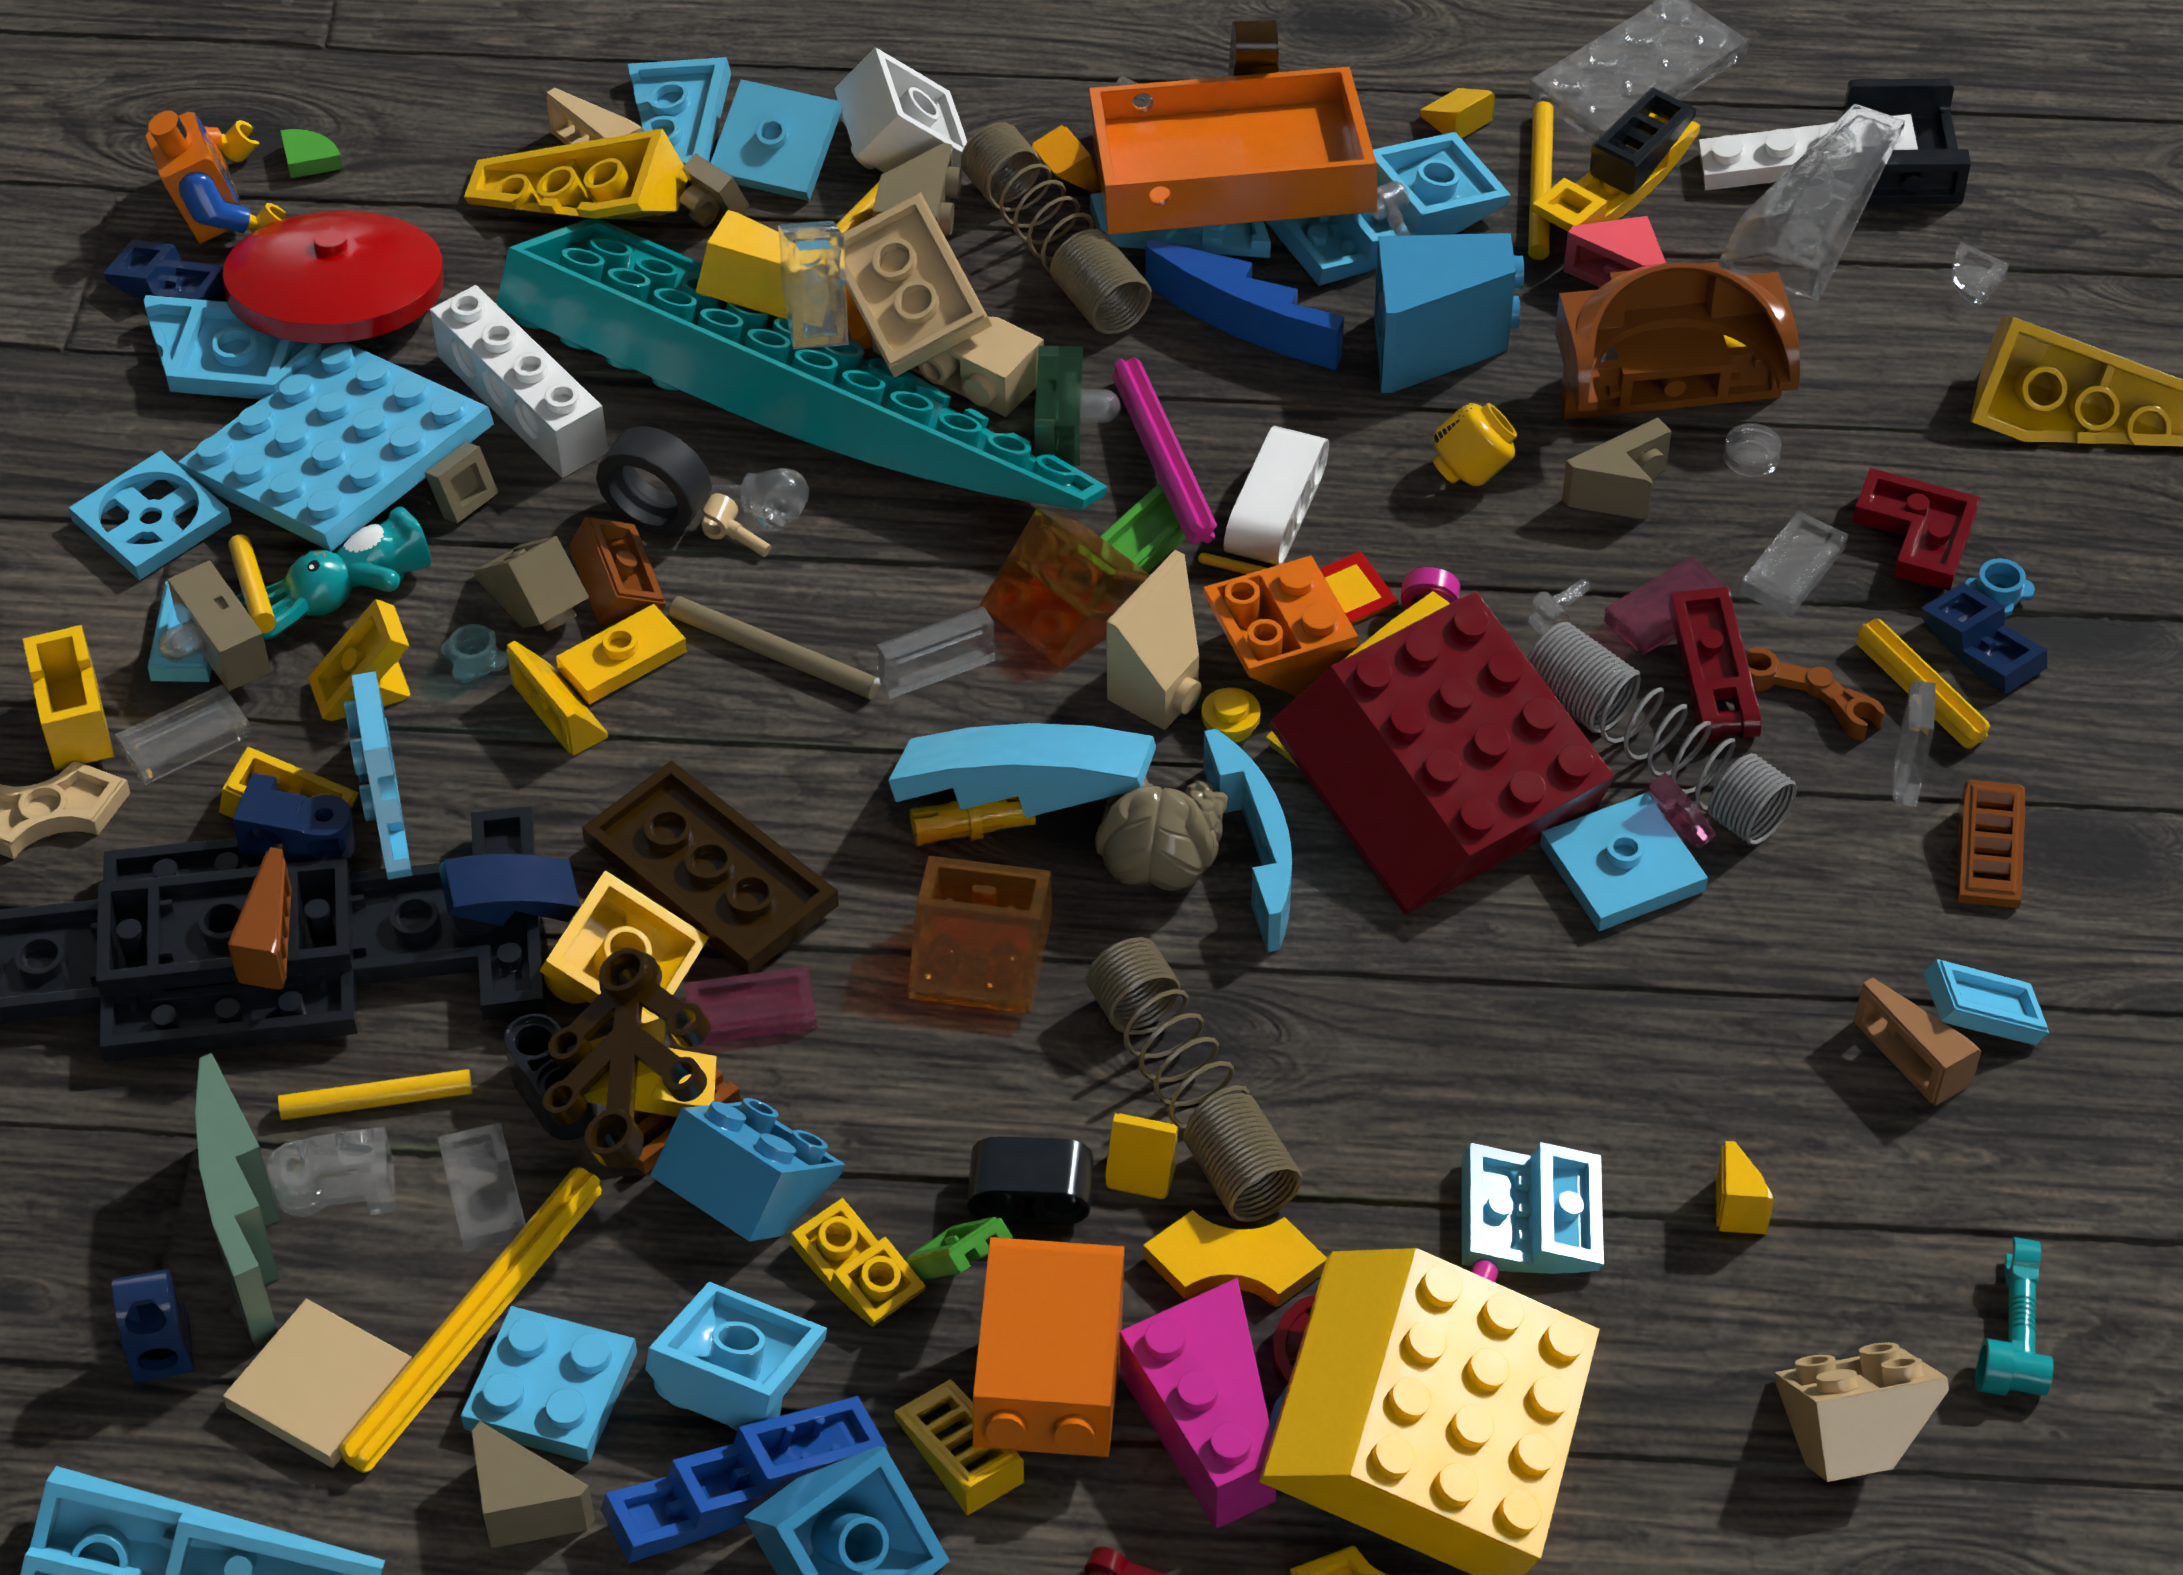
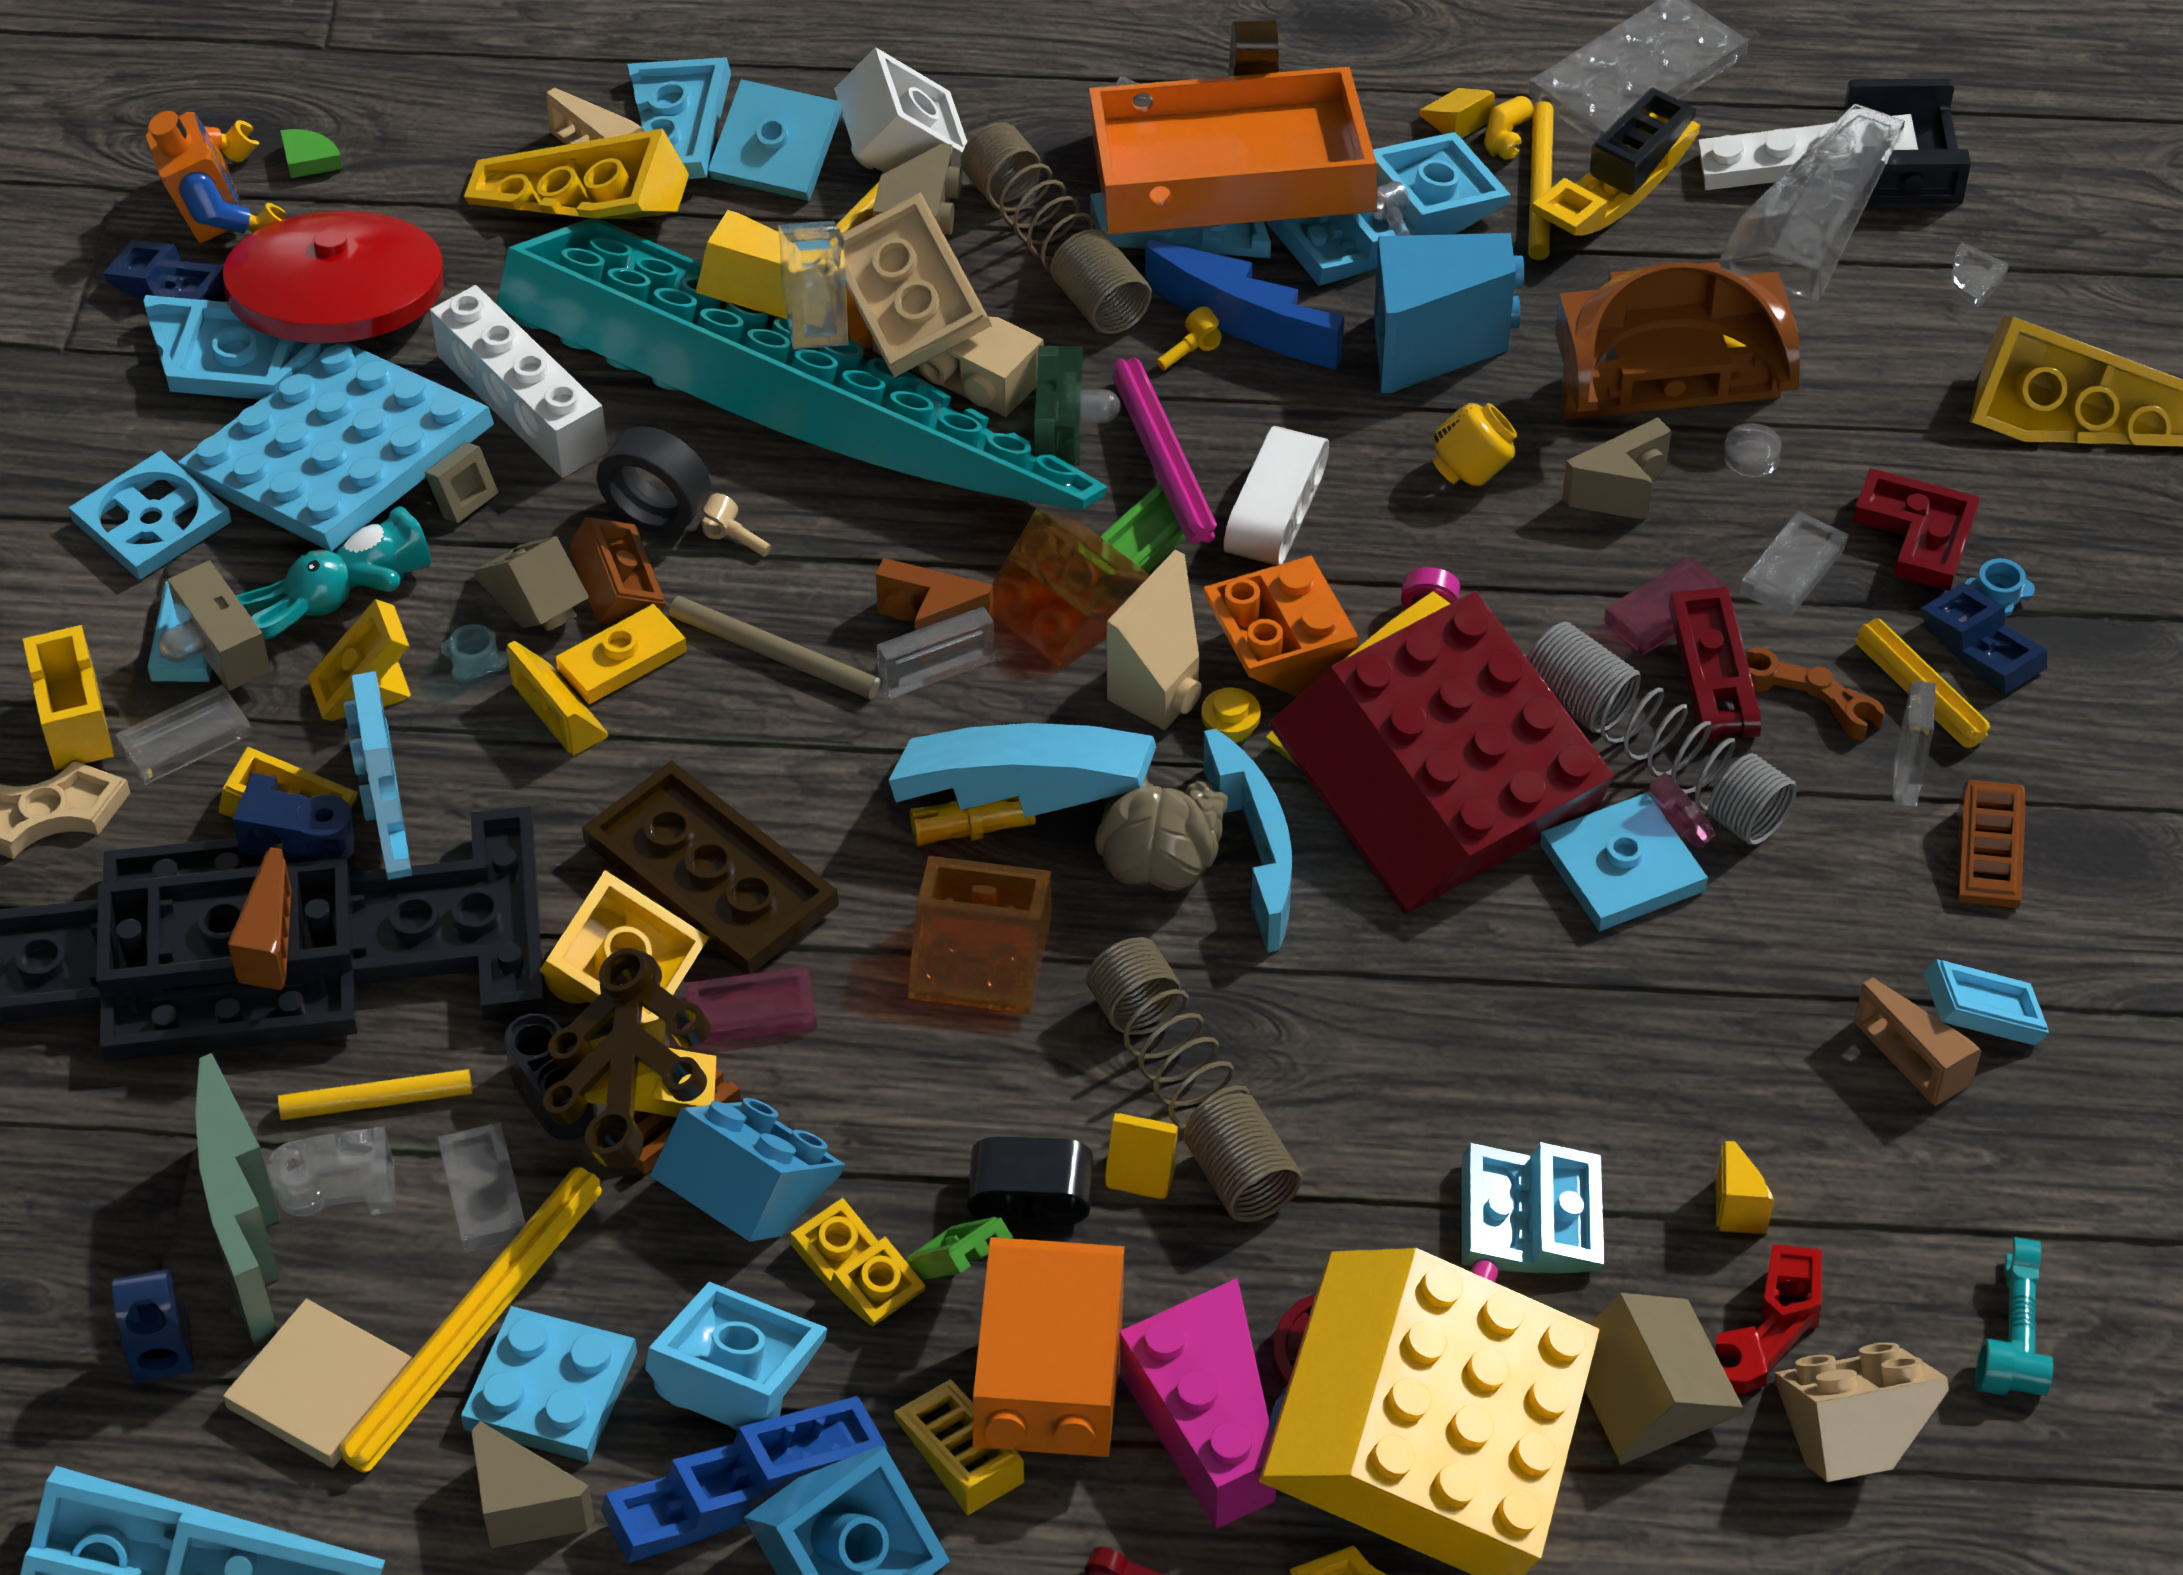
(251, 582): yellow bar -> none
(496, 885): dark blue slope -> none
(710, 192): dark tan tile -> none
(770, 496): clear piece -> none
(927, 594): none -> dark orange slope
(1068, 158): light orange slope -> none
(1203, 332): none -> yellow hand
(1266, 1260): yellow tile -> none
(1351, 579): yellow piece -> none
(1502, 118): none -> yellow arm
(1552, 609): clear hand -> none
(1609, 247): coral slope -> none
(1655, 1375): none -> dark tan slope
(1790, 1273): none -> red piece

